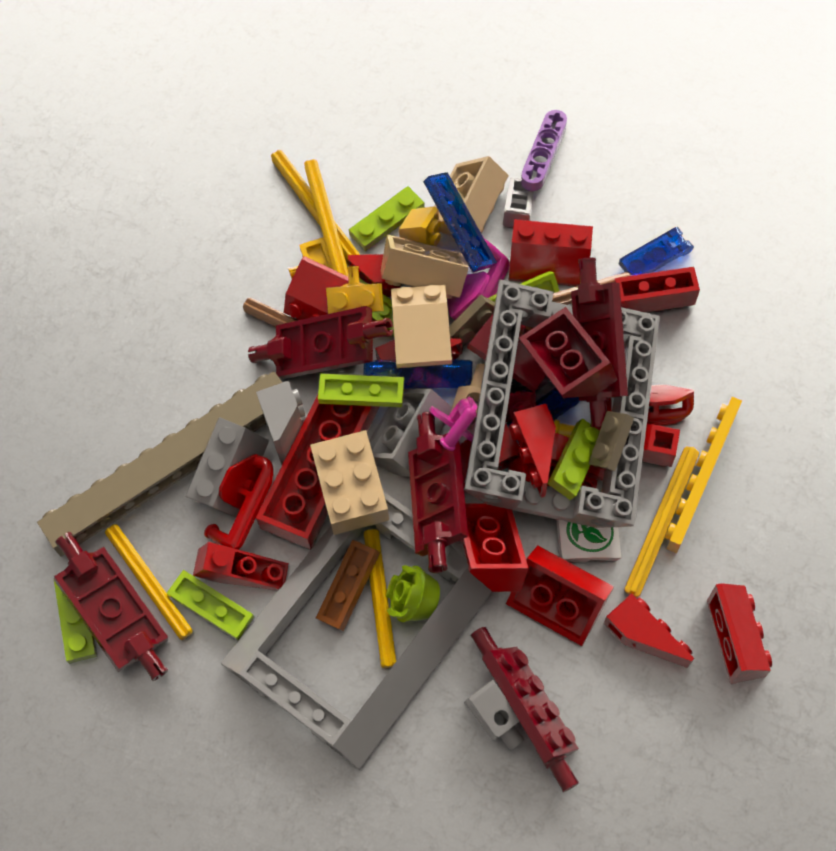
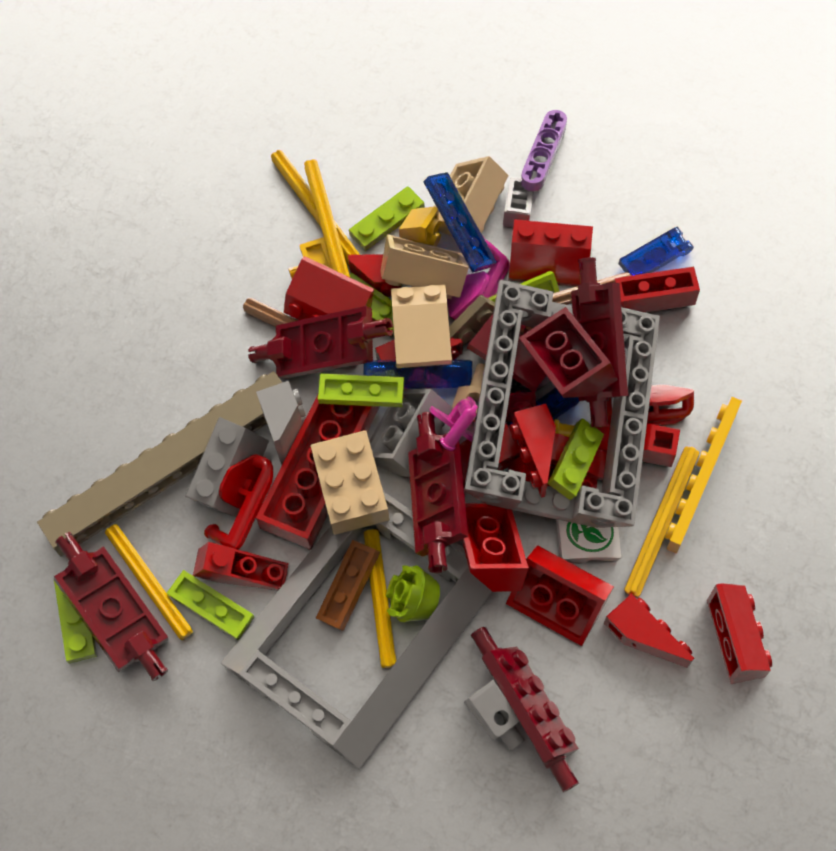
(354, 294): yellow plate -> none
(611, 441): dark tan plate -> none

